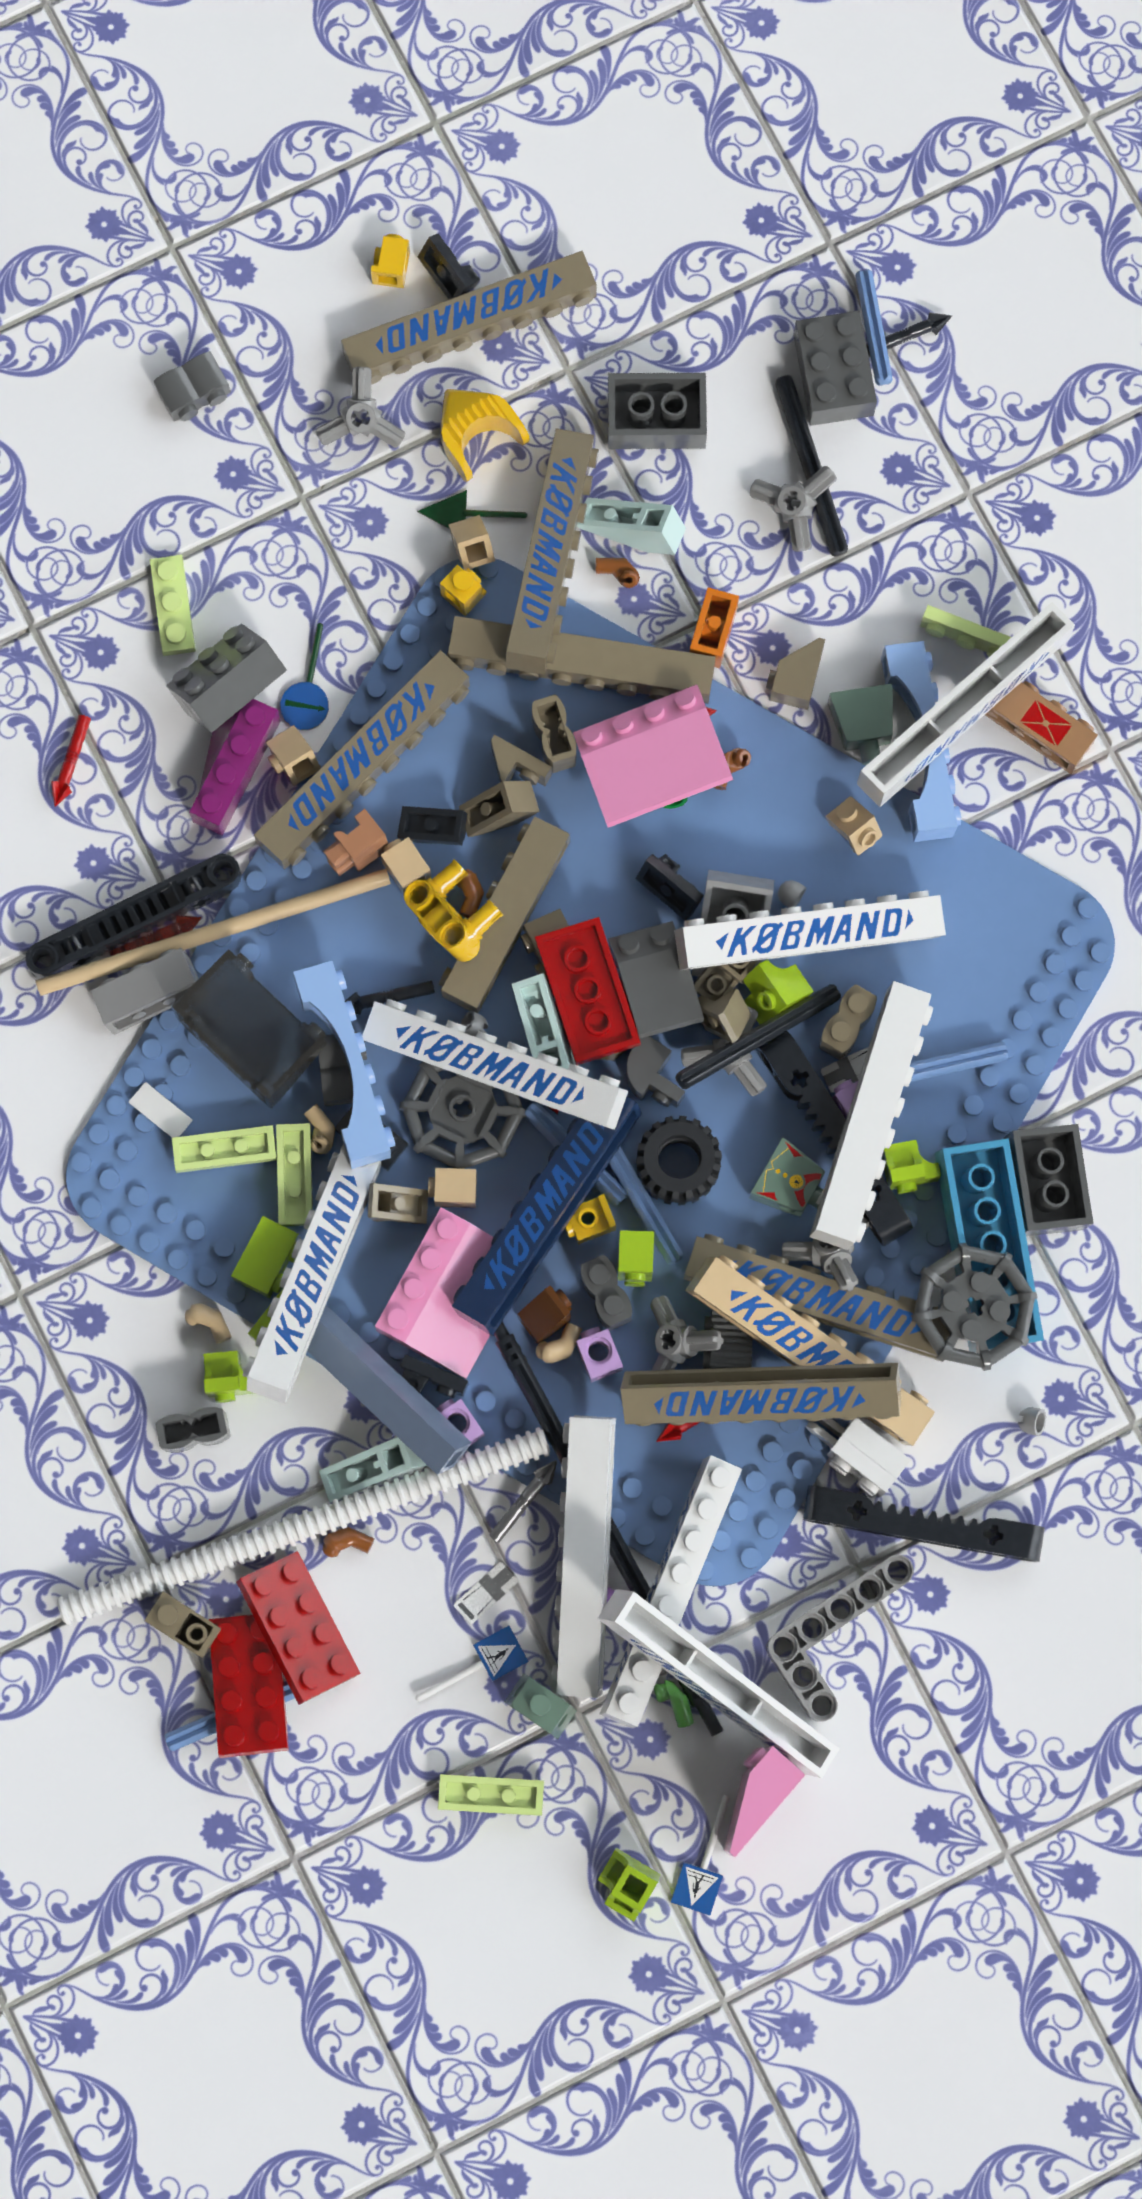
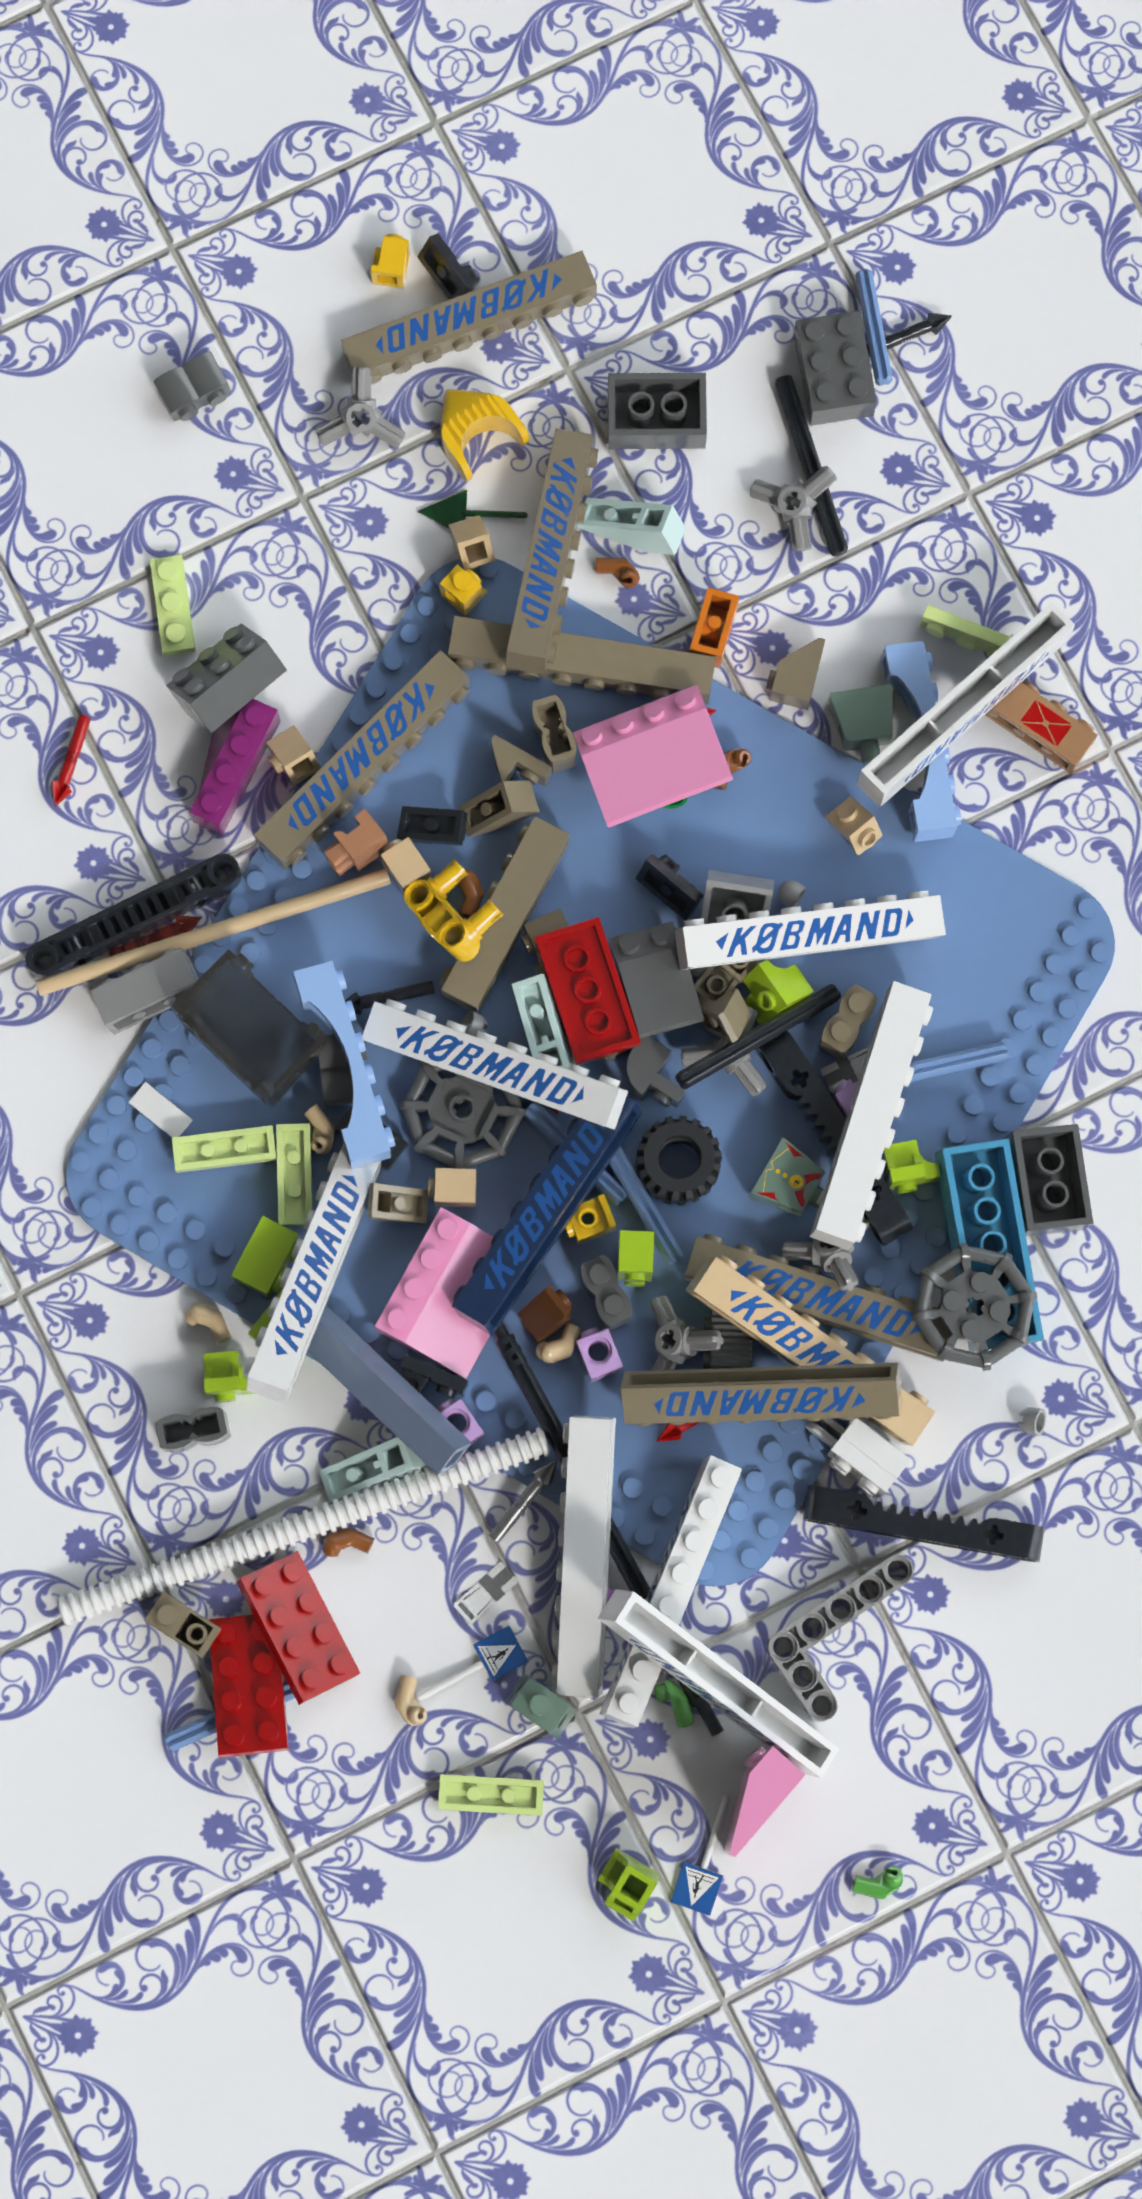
(306, 703): blue piece -> none
(406, 1703): none -> tan arm
(881, 1886): none -> bright green arm

